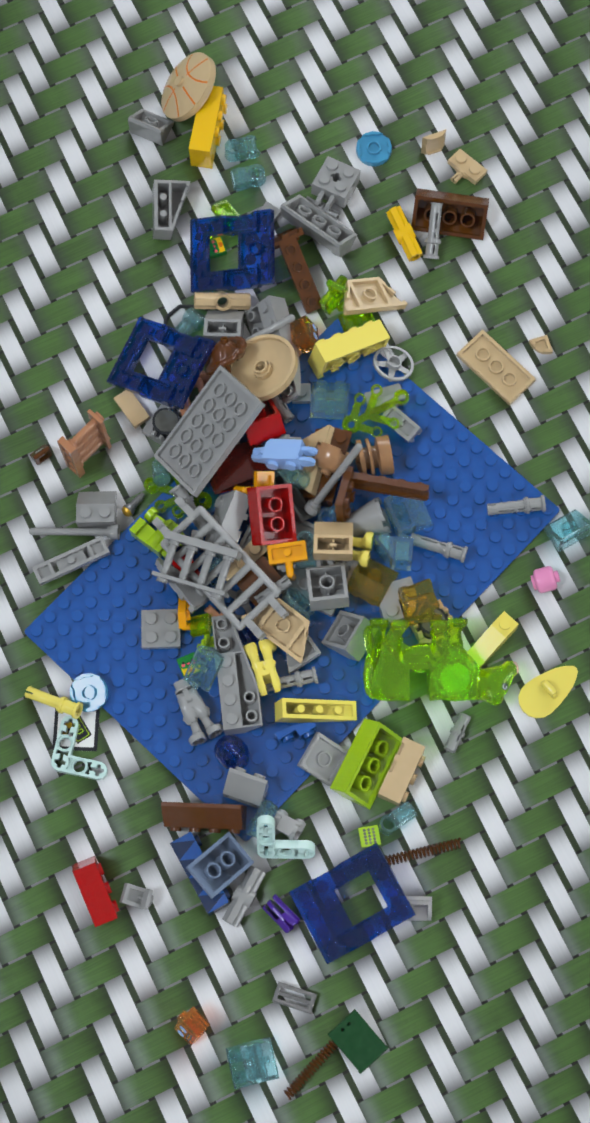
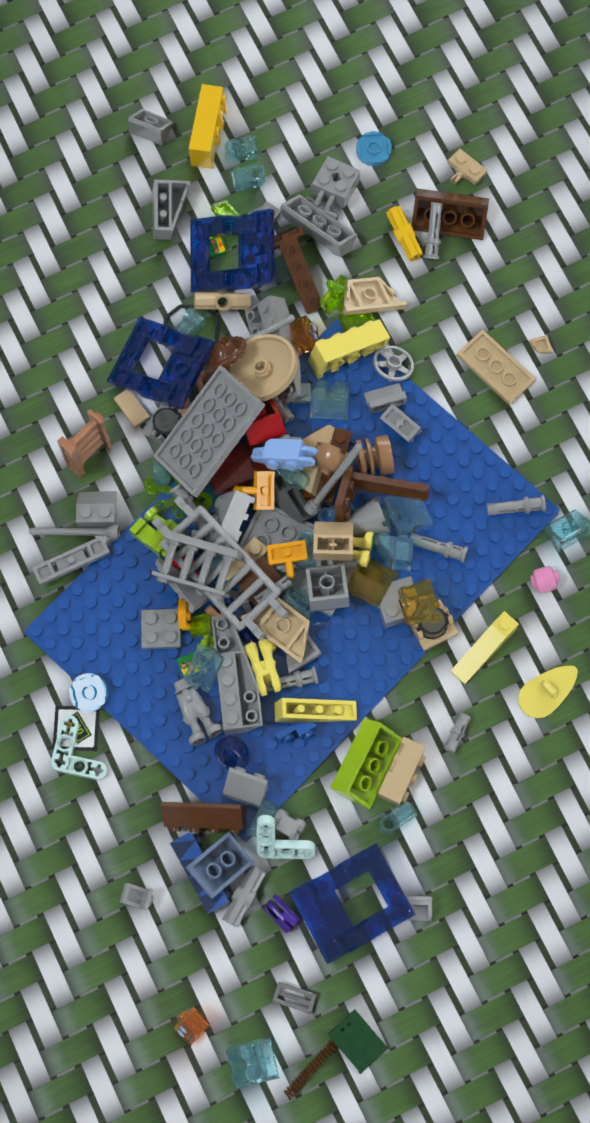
(41, 454): reddish brown slope -> none
(62, 704): light yellow pin -> none
(95, 891): red wedge -> none
(129, 509): flat silver piece -> none
(188, 87): tan dish -> none
(223, 324): light grey slope -> none
(271, 514): red brick -> none
(322, 758): light grey tile -> none
(347, 635): light grey slope -> none
(369, 836): lime tile -> none
(372, 412): clear neon green plant -> none
(391, 858): reddish brown piece -> none
(433, 143): tan piece -> none
(450, 670): clear neon green animal -> none

